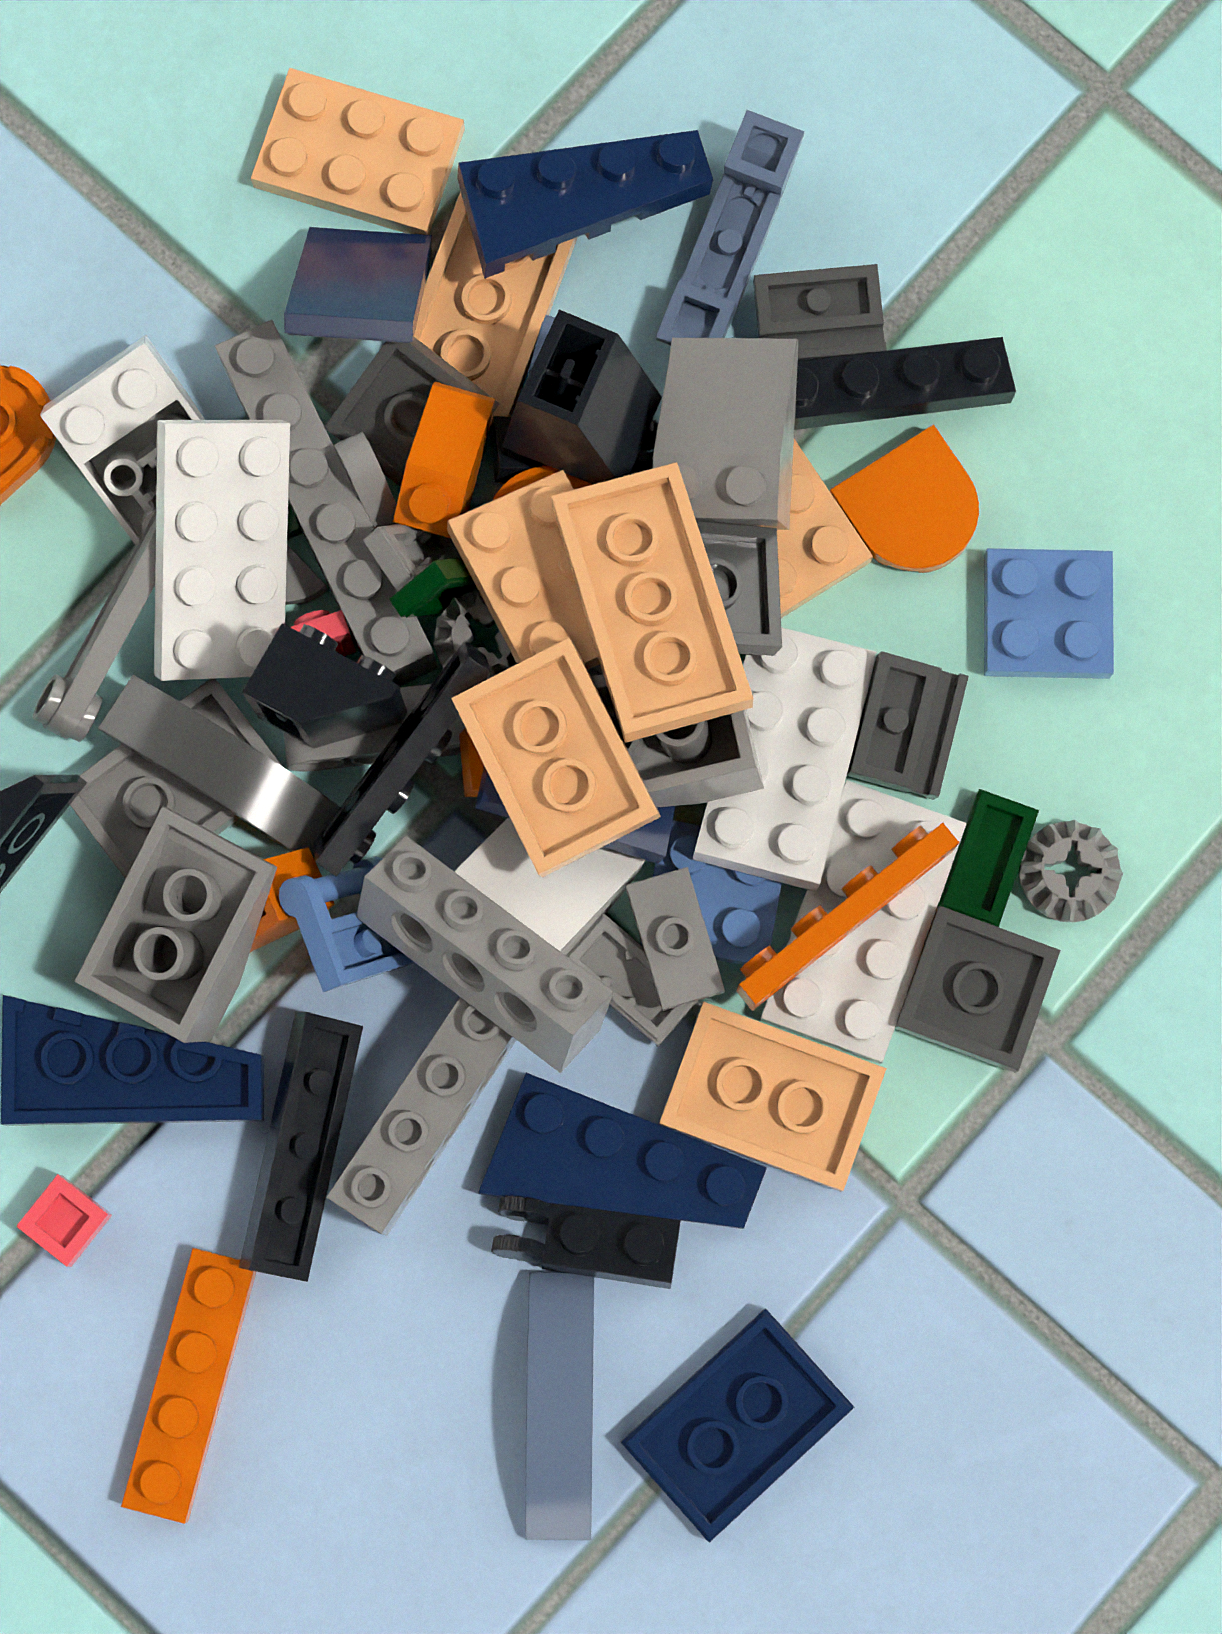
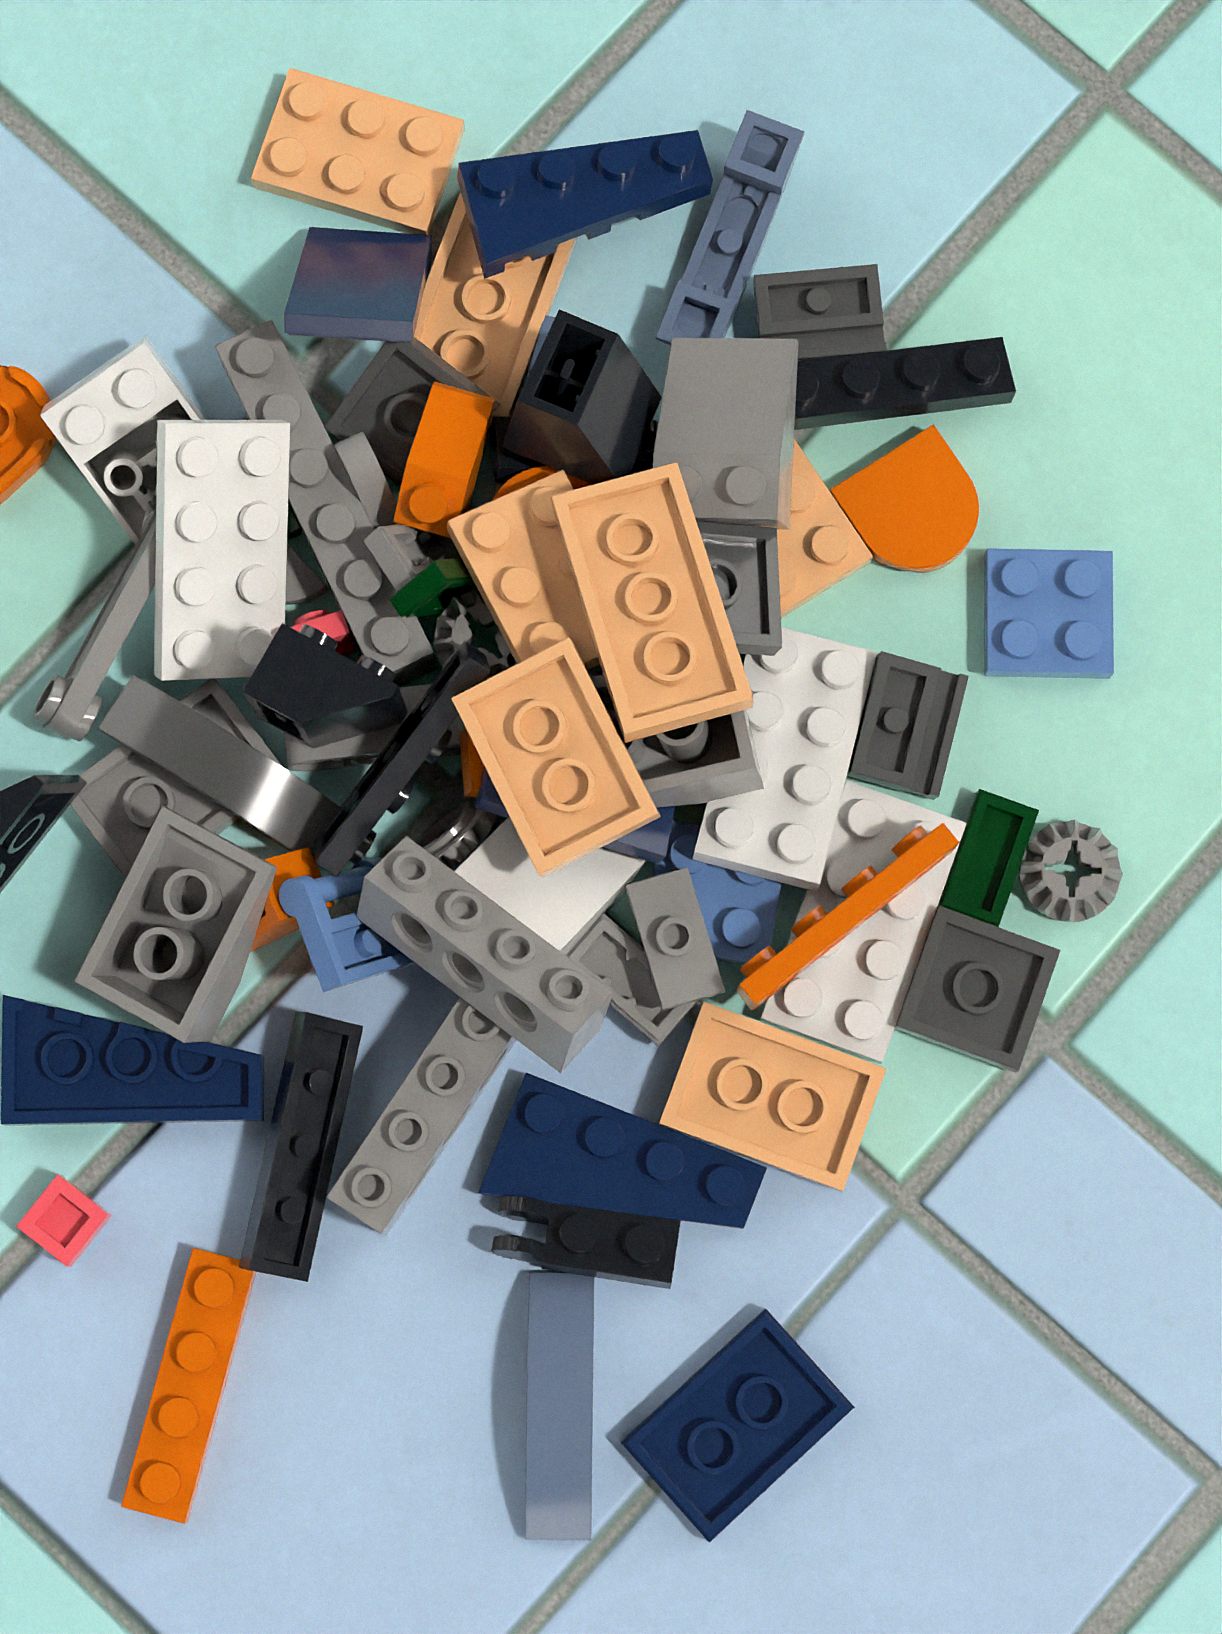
(457, 833): none -> light grey gear

